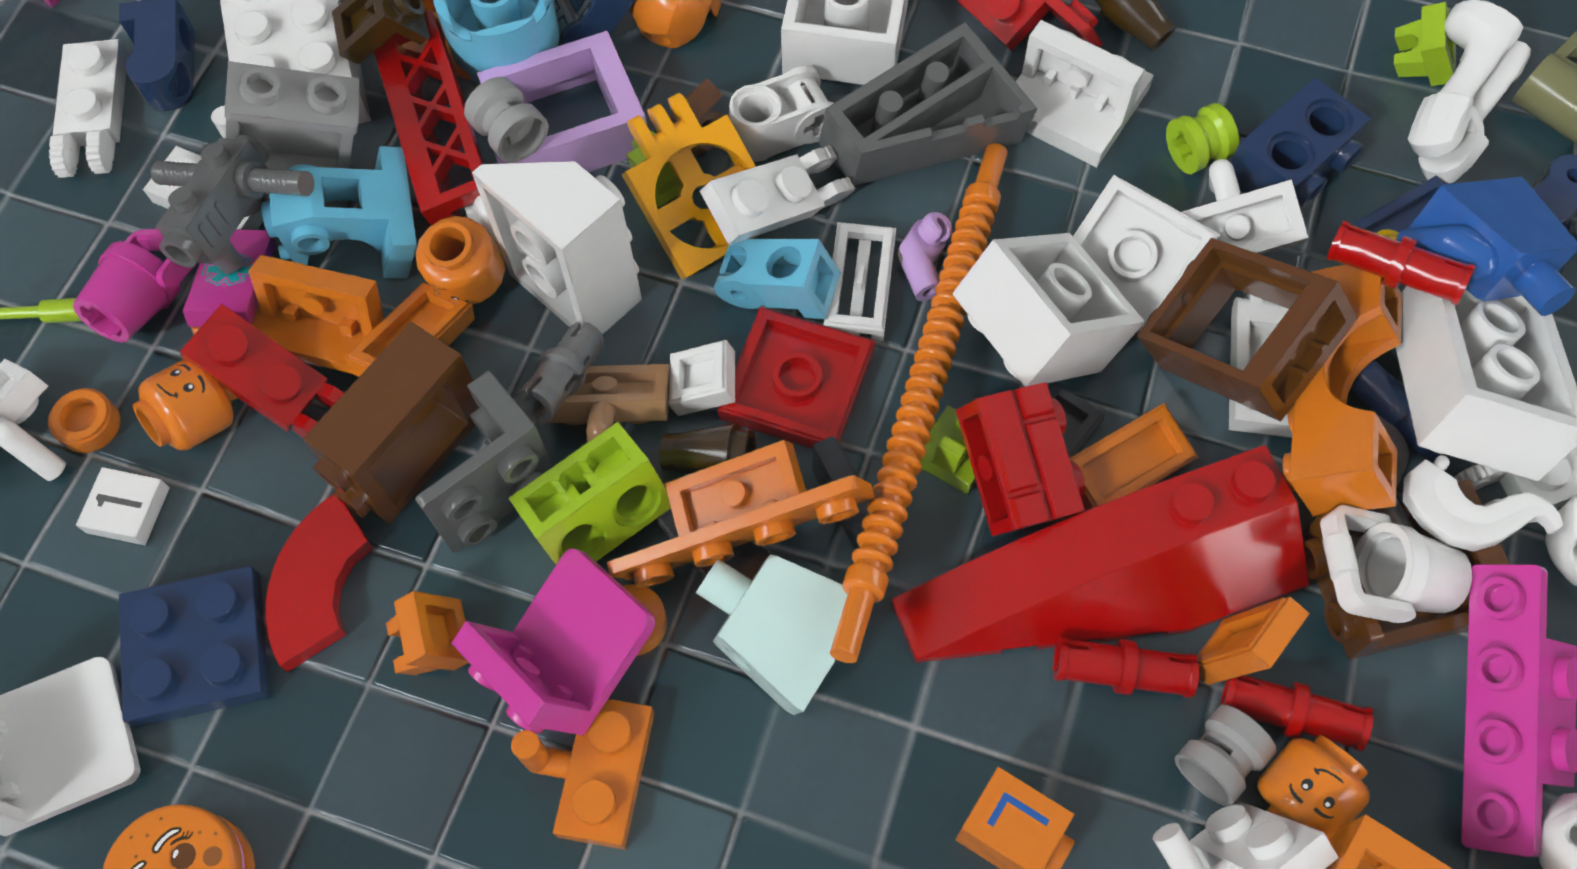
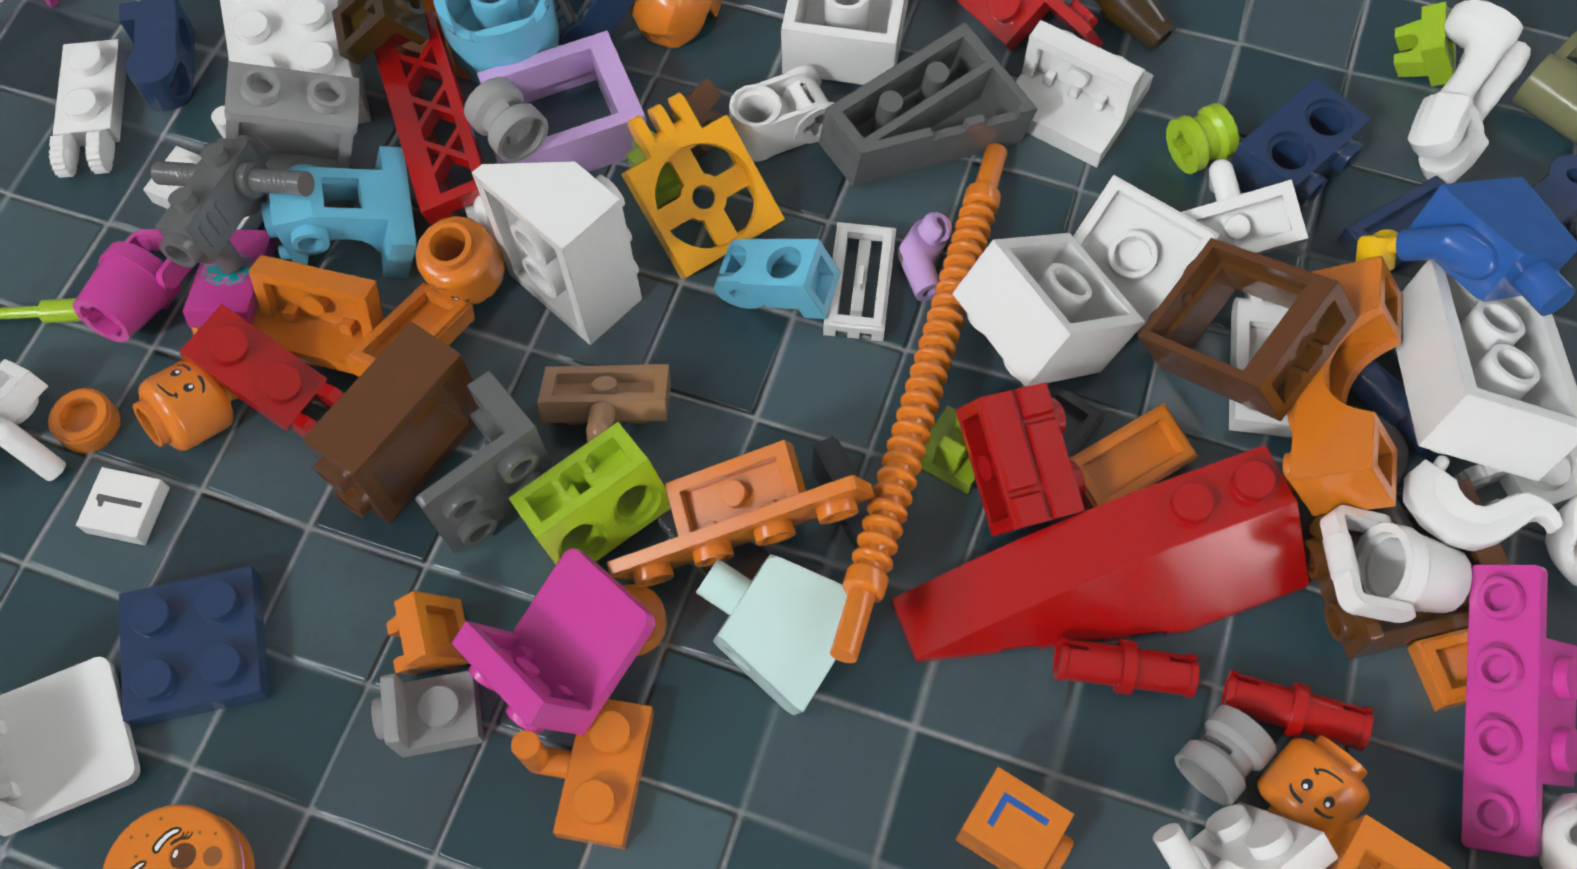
(309, 582): red tile -> none
(428, 713): none -> light grey bracket
(560, 372): flat silver pin -> none
(702, 378): white tile -> none
(704, 447): dark brown cone -> none
(773, 195): white hinge -> none
(797, 379): red tile -> none
(1250, 640): orange tile -> none
(1400, 262): red pin -> none
(1443, 668): none -> orange tile

